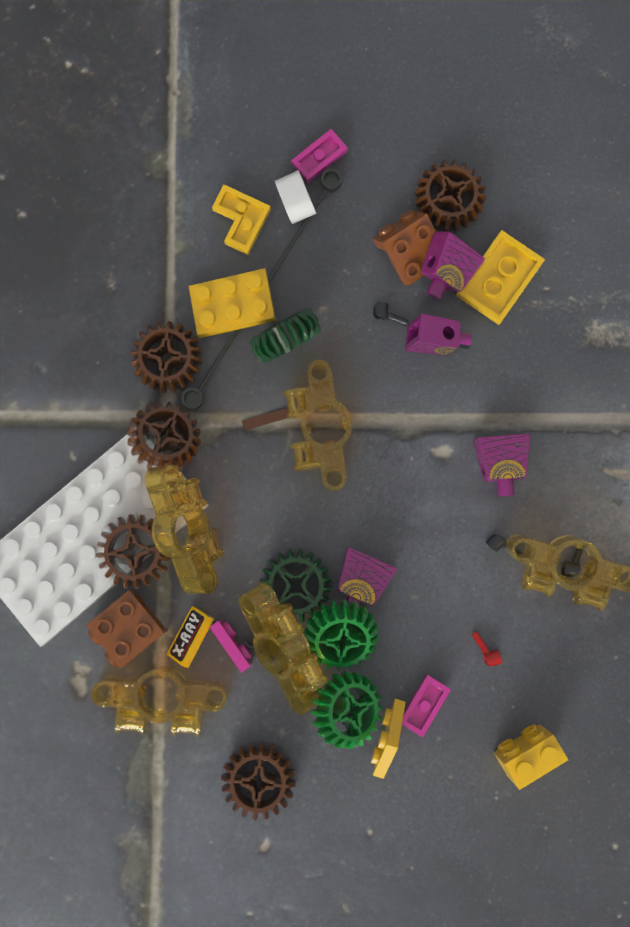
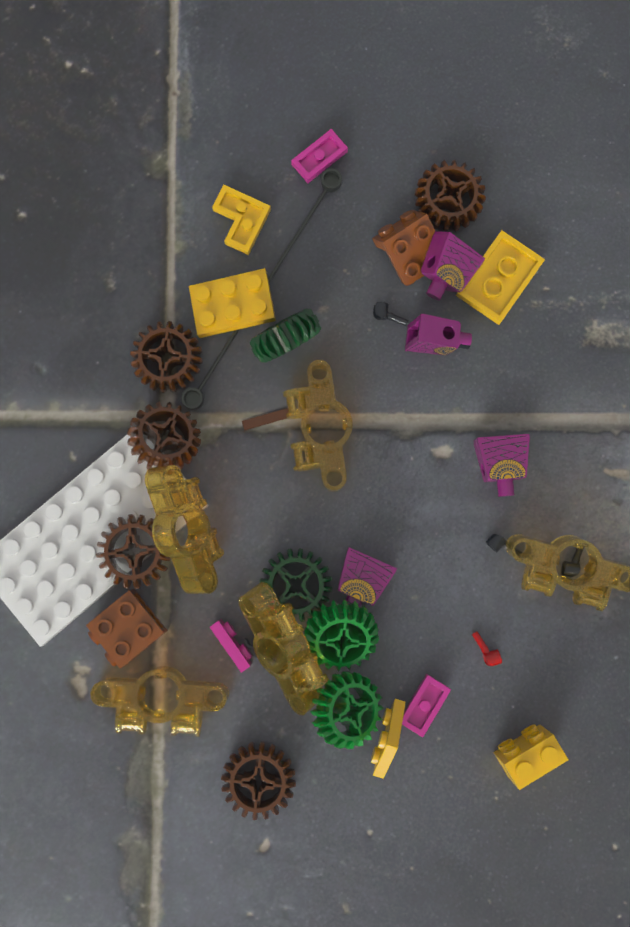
(190, 636): tile -> none
(295, 197): white beam -> none

